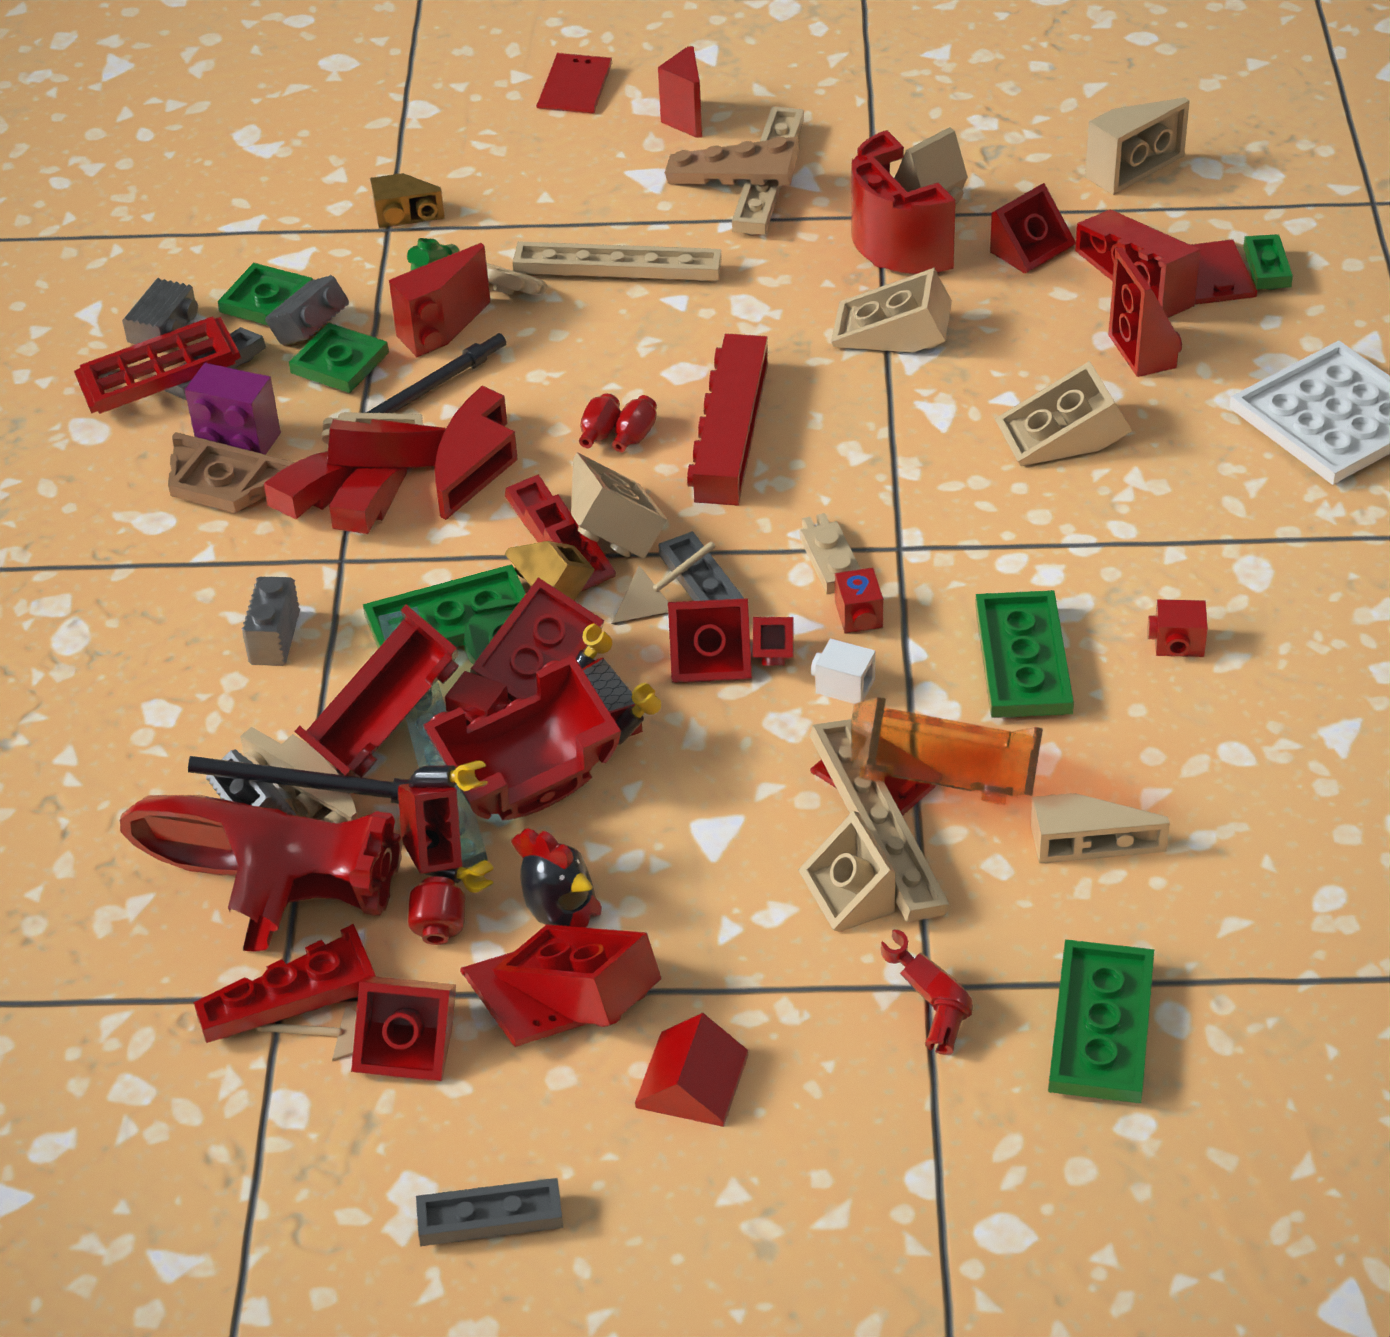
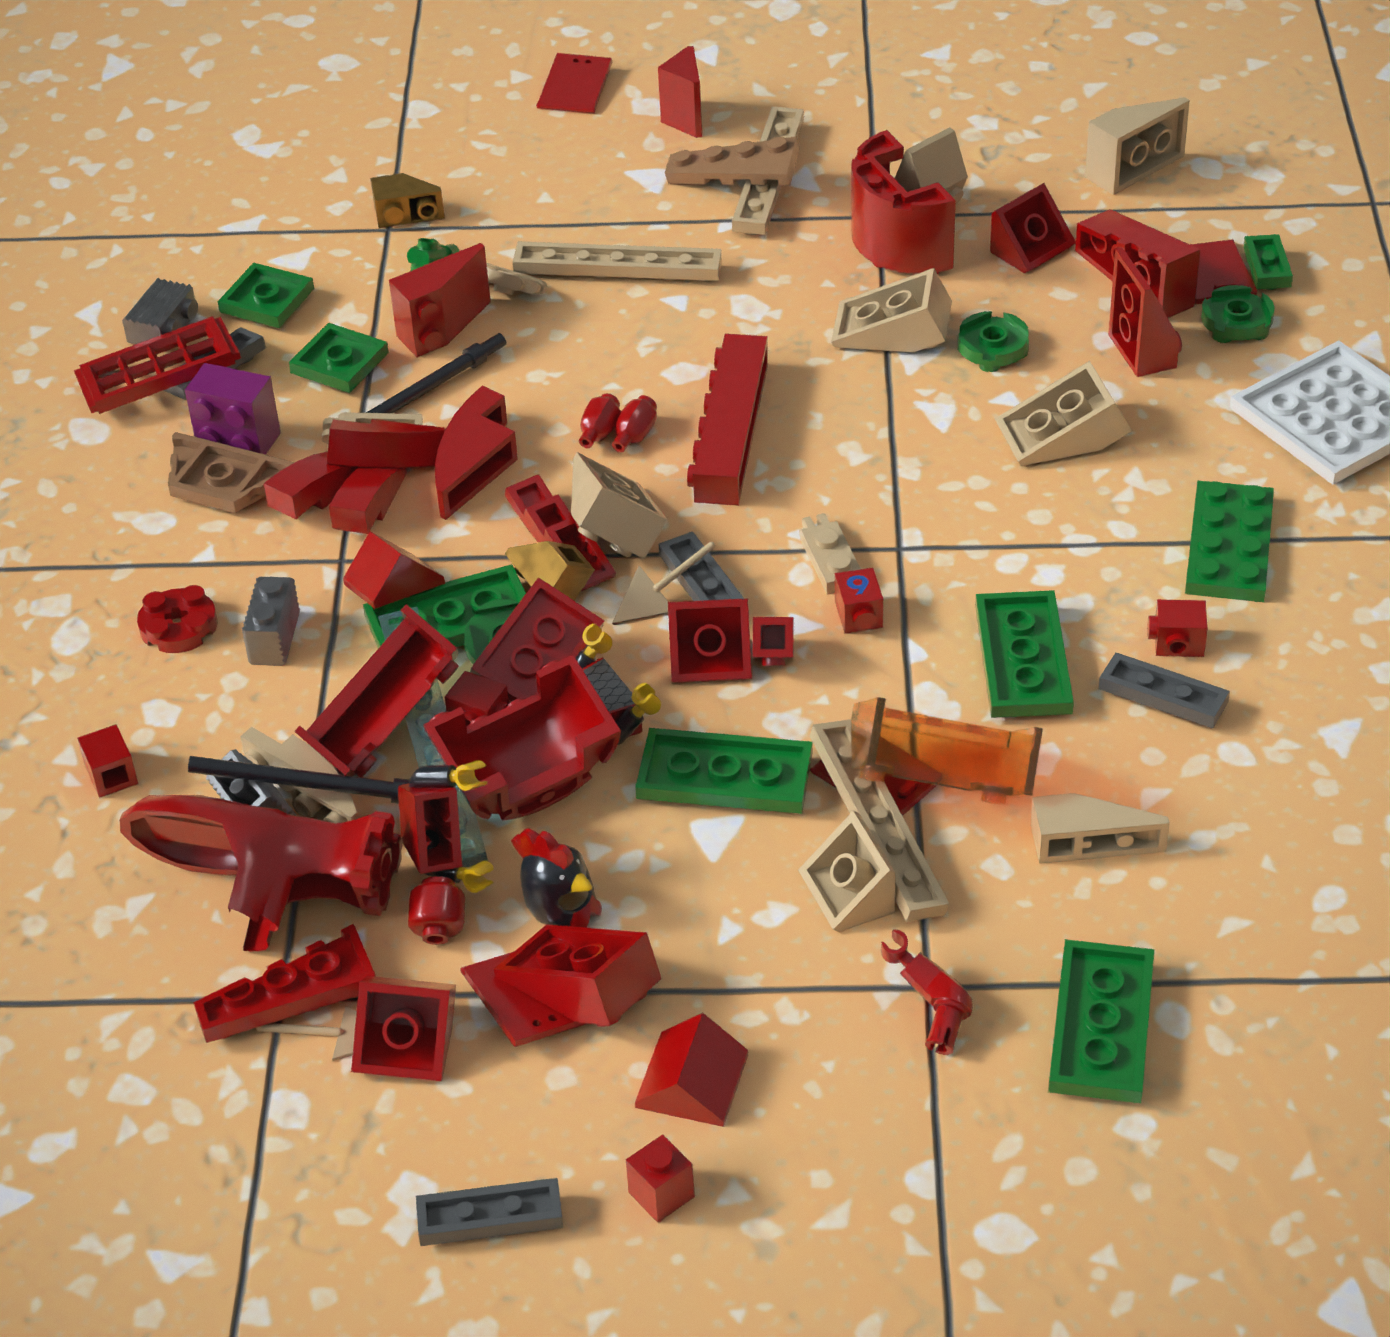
(107, 760): none -> red brick
(189, 604): none -> red plate
(307, 310): flat silver brick -> none
(388, 573): none -> red slope
(660, 1178): none -> red brick
(724, 770): none -> green plate
(844, 671): white brick -> none
(993, 340): none -> green plate
(1164, 690): none -> dark grey plate
(1230, 541): none -> green plate
(1253, 319): none -> green plate

